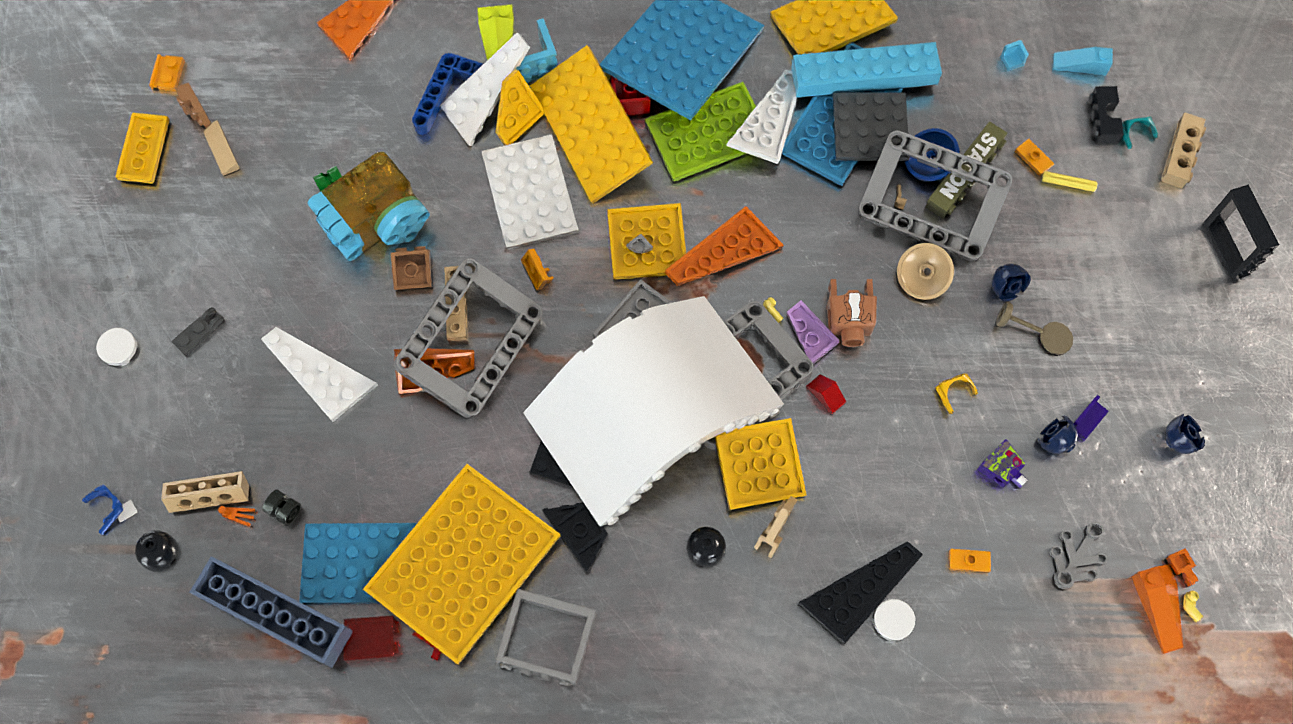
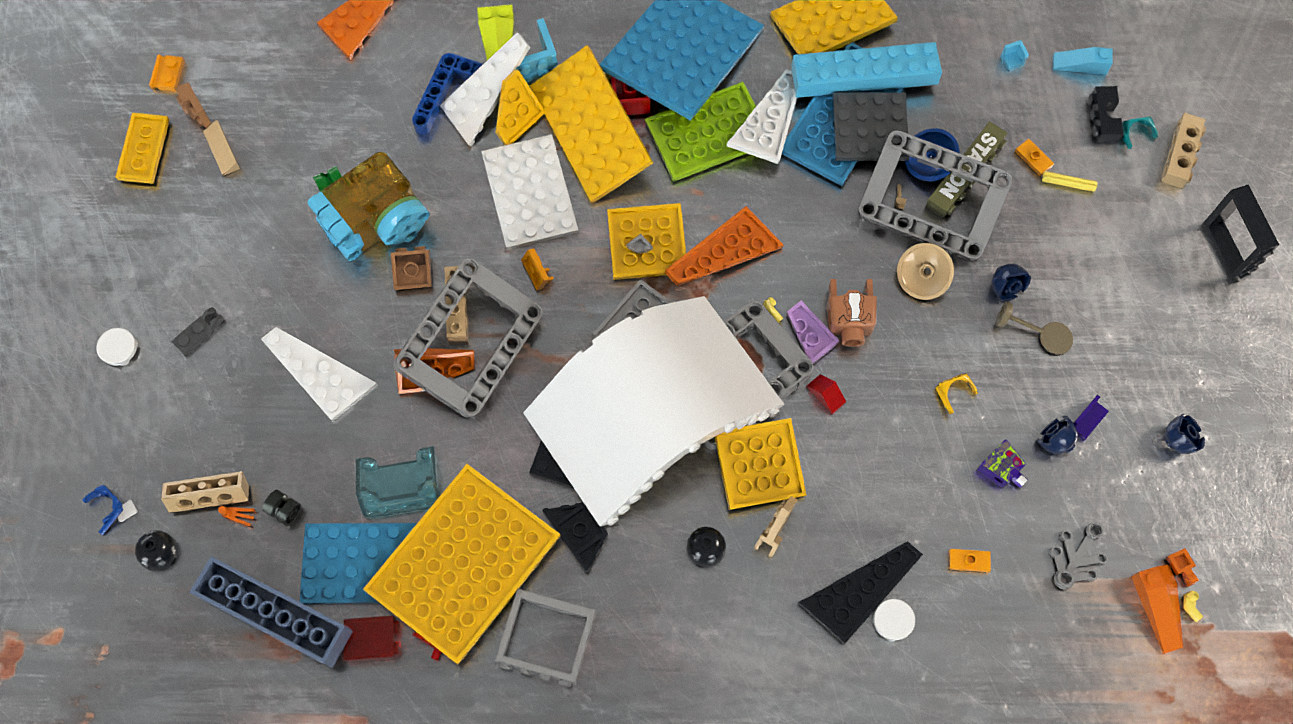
(397, 486): none -> clear light blue windscreen

